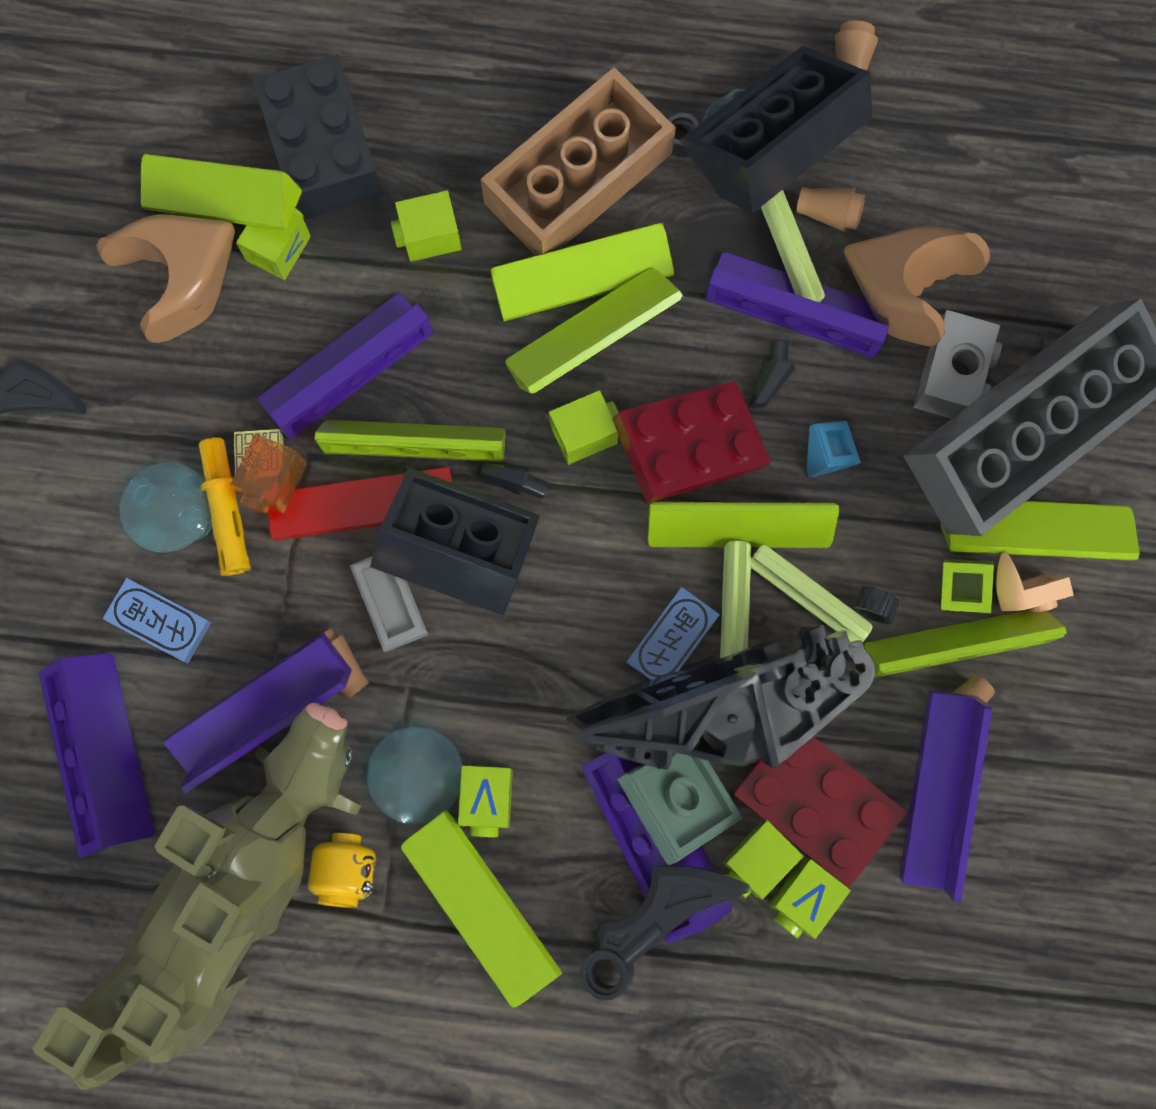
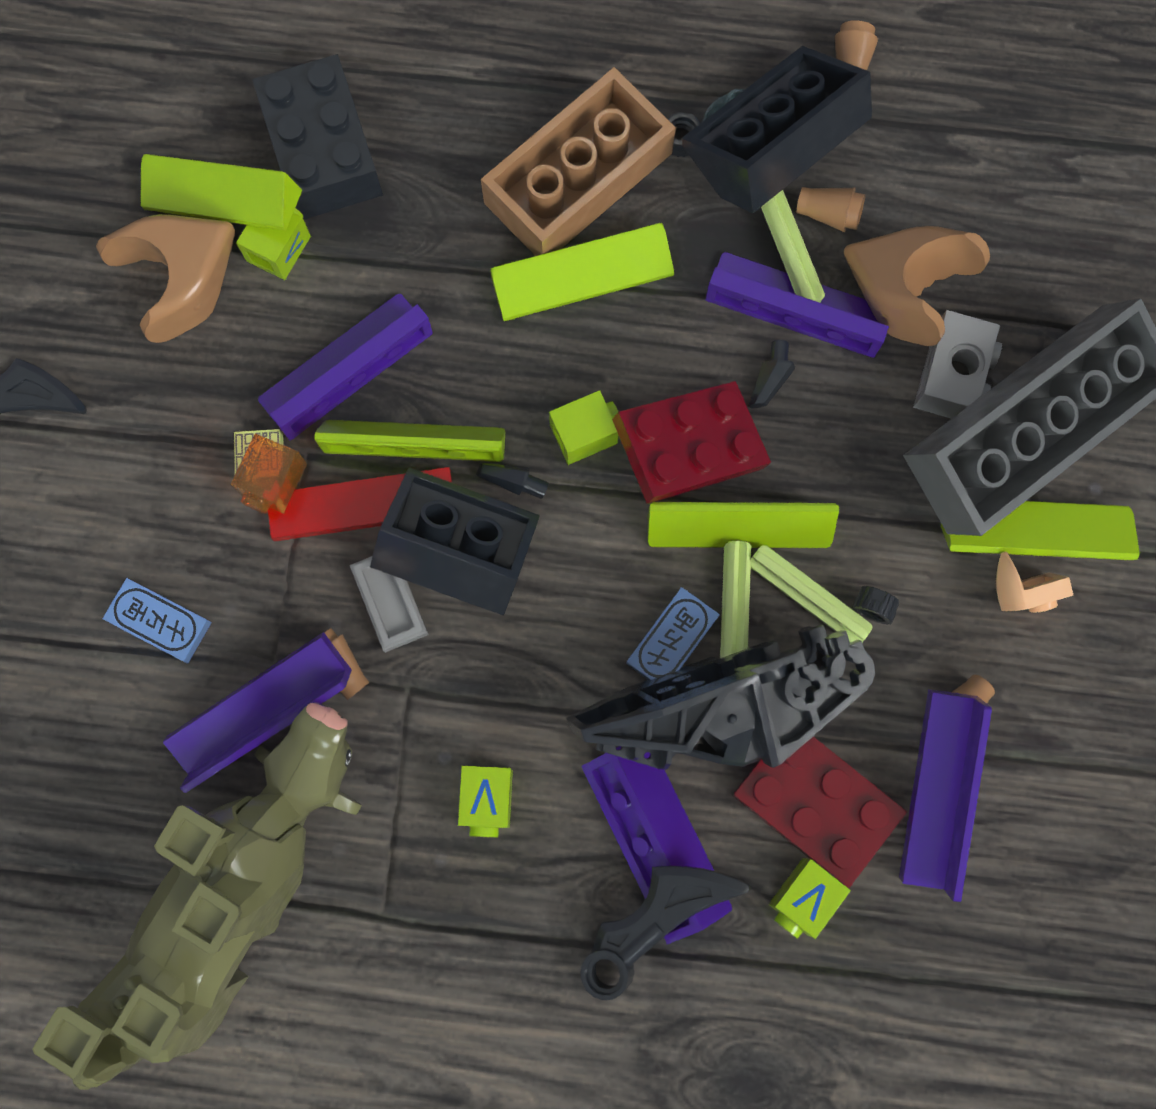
(95, 752): dark purple panel -> none
(165, 508): clear light blue dish -> none
(223, 508): yellow axle -> none
(342, 871): yellow head -> none
(414, 775): clear light blue dish -> none
(426, 226): lime brick -> none
(480, 909): lime slope -> none
(592, 330): lime slope -> none
(680, 804): sand green tile -> none
(762, 859): lime brick -> none
(830, 448): dark azure slope -> none
(963, 641): lime slope -> none
(967, 585): lime brick -> none

